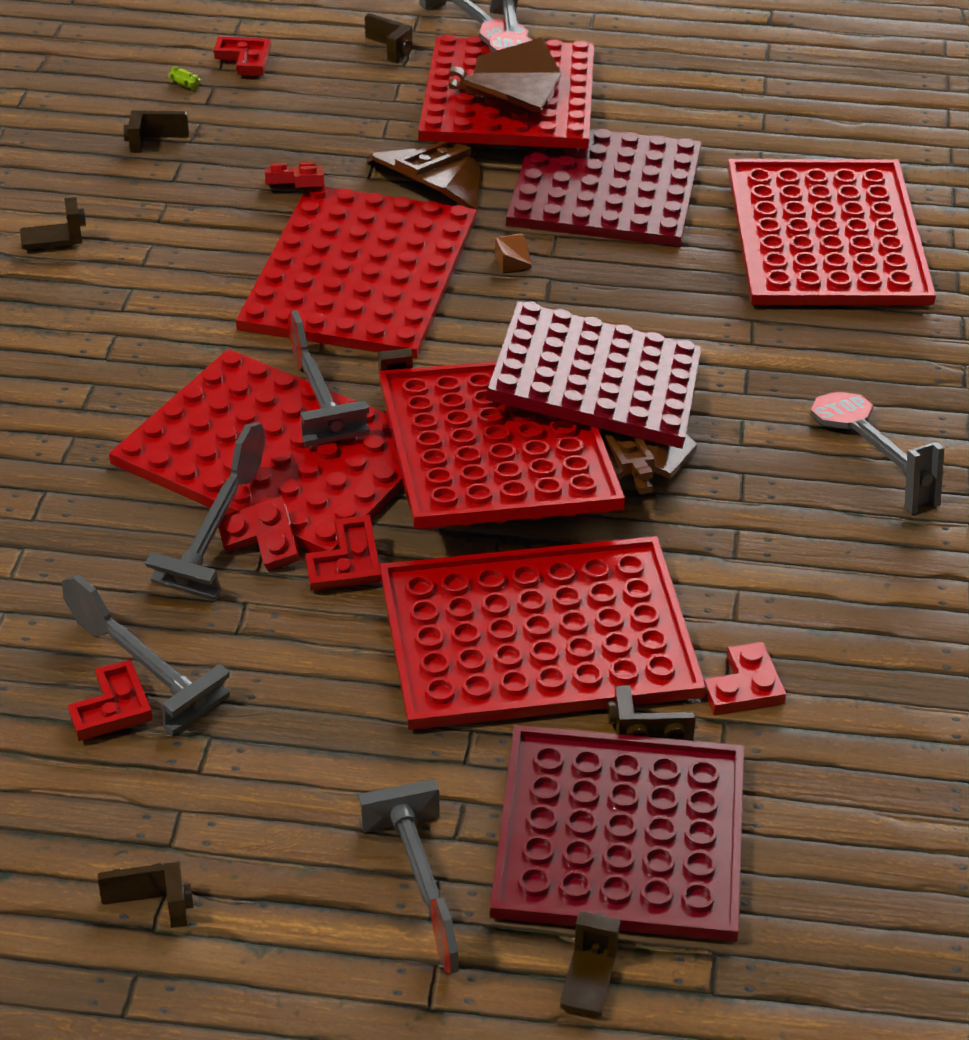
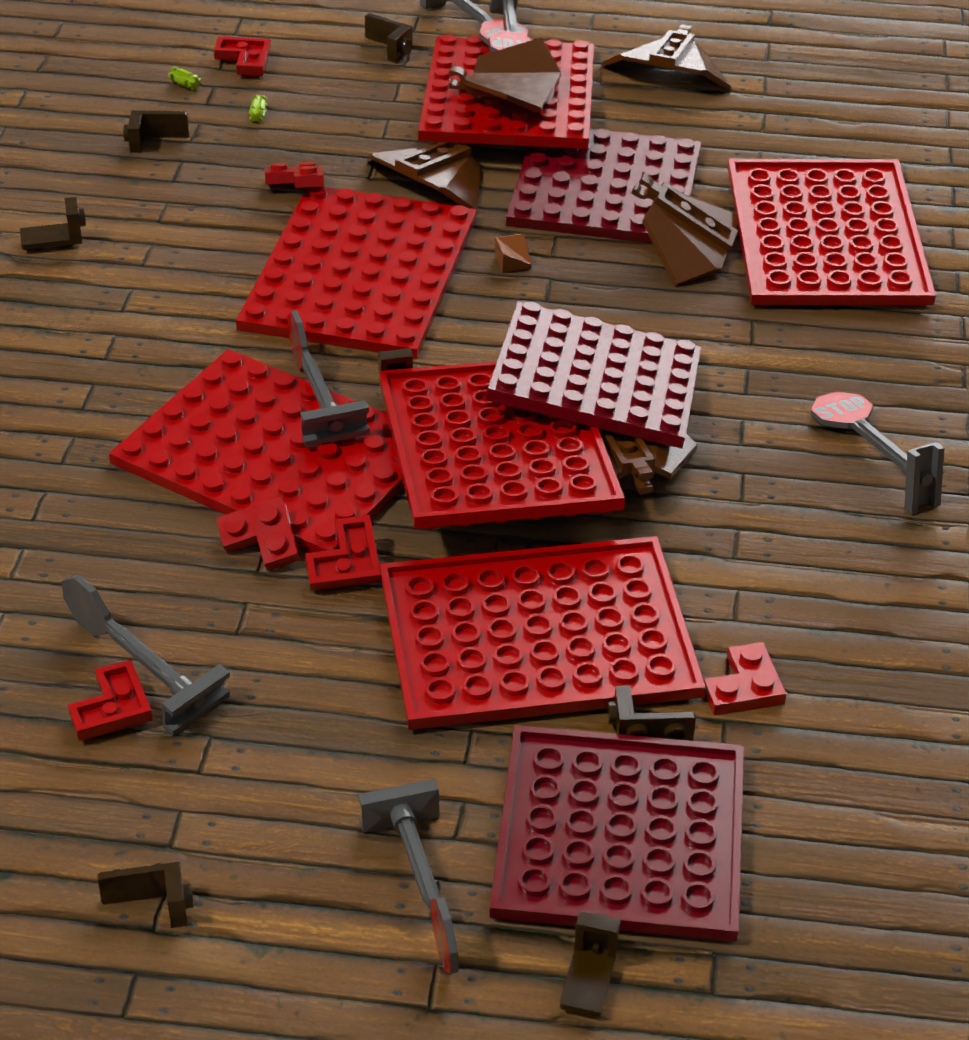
(187, 573): dark grey piece -> none
(258, 108): none -> lime piece
(675, 52): none -> panel
(686, 230): none -> reddish brown panel

